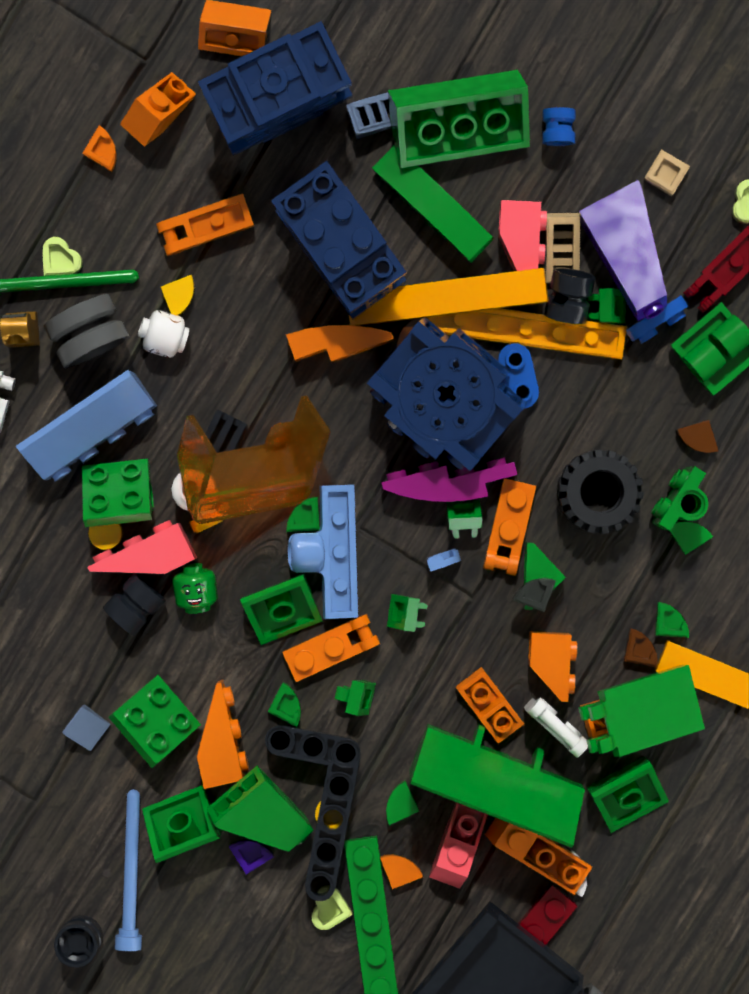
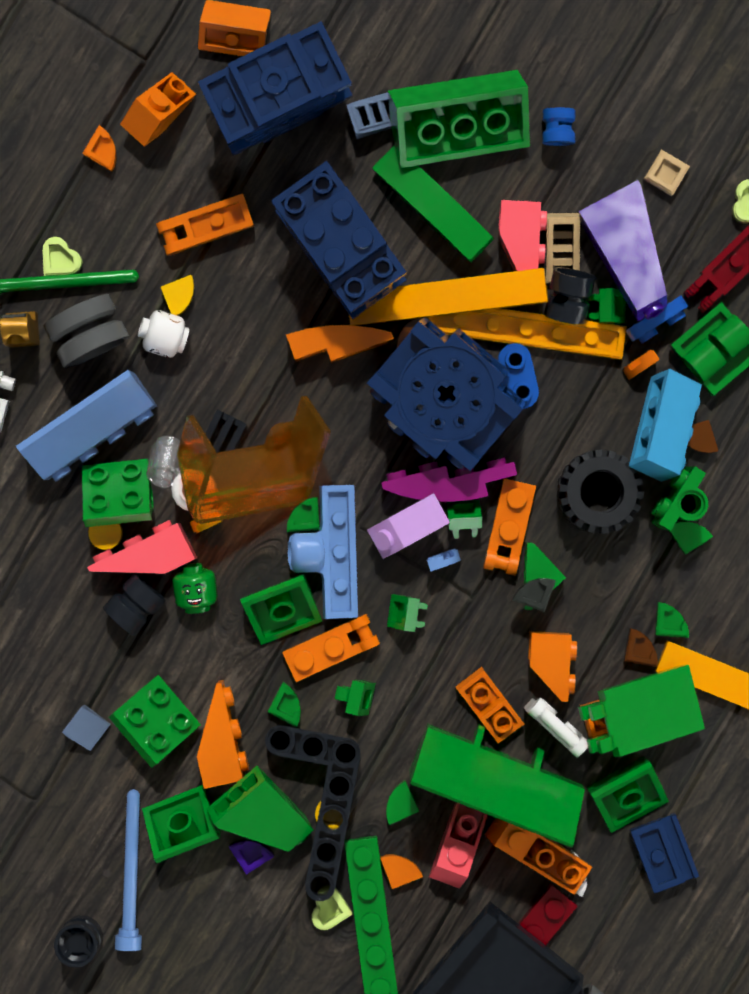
(163, 462): none -> clear brick
(408, 526): none -> lavender slope
(640, 364): none -> orange tile
(664, 853): none -> dark blue plate
(665, 425): none -> dark azure brick

